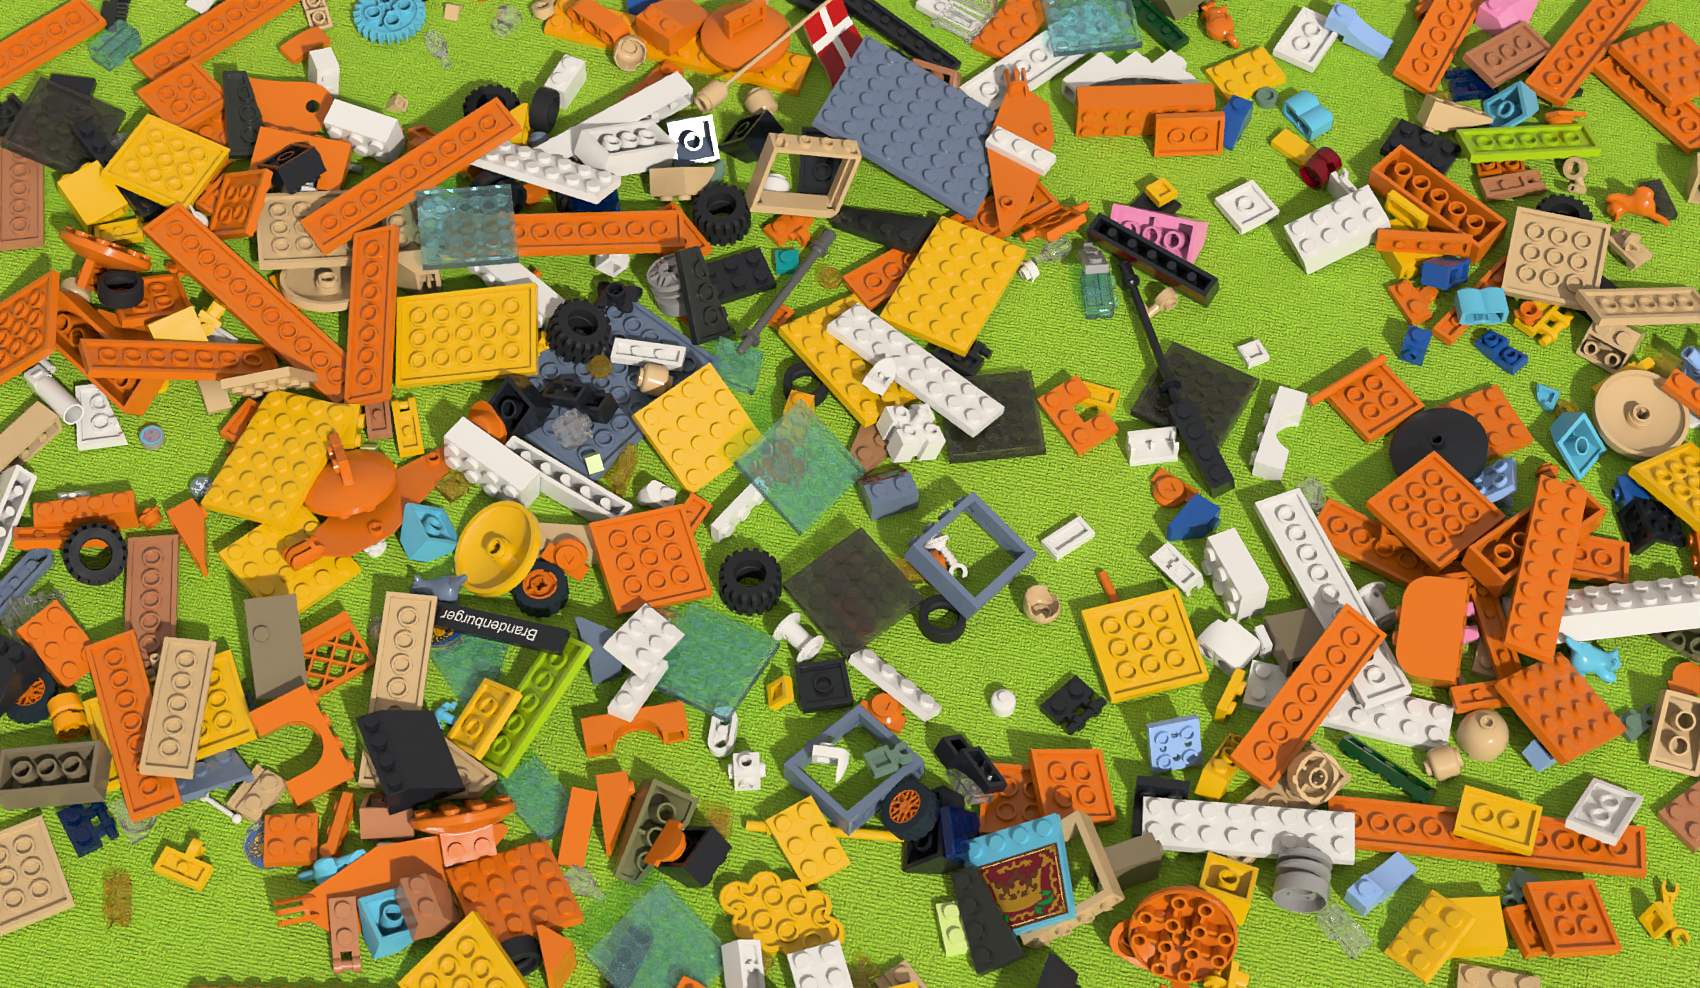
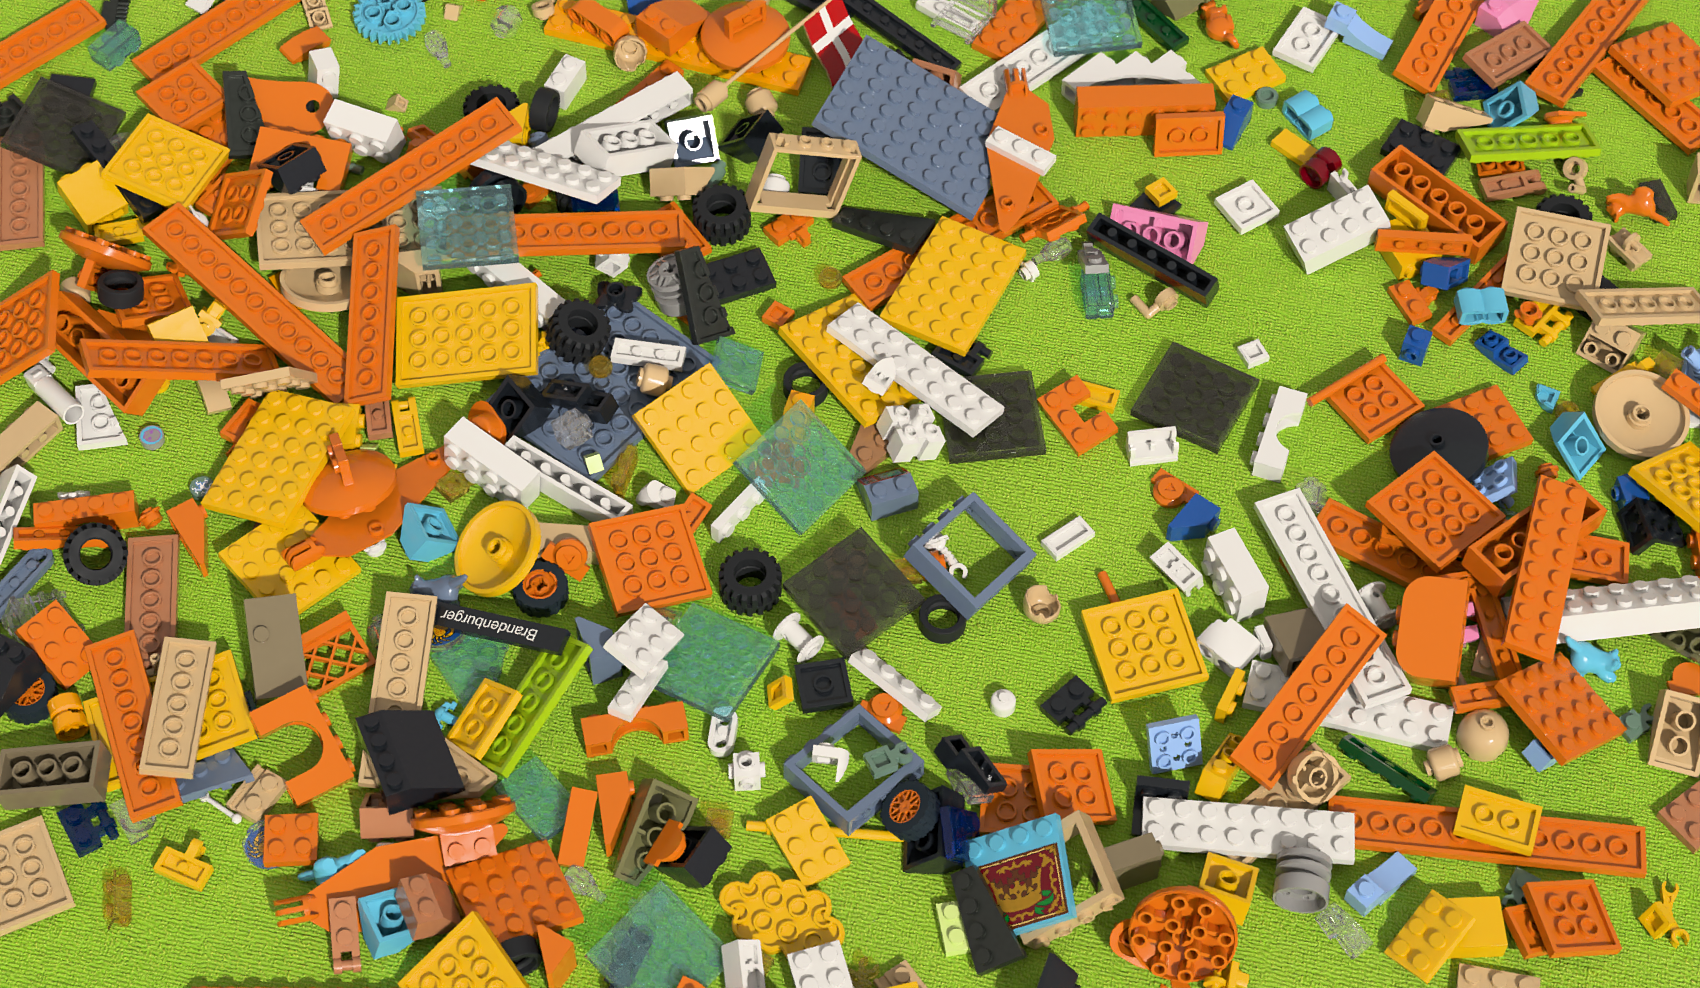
(338, 831): orange plate -> none
(786, 261): teal plate -> none
(818, 248): dark grey bar -> none
(1130, 282): black bar -> none
(1201, 447): black brick -> none
(1604, 812): white plate -> none

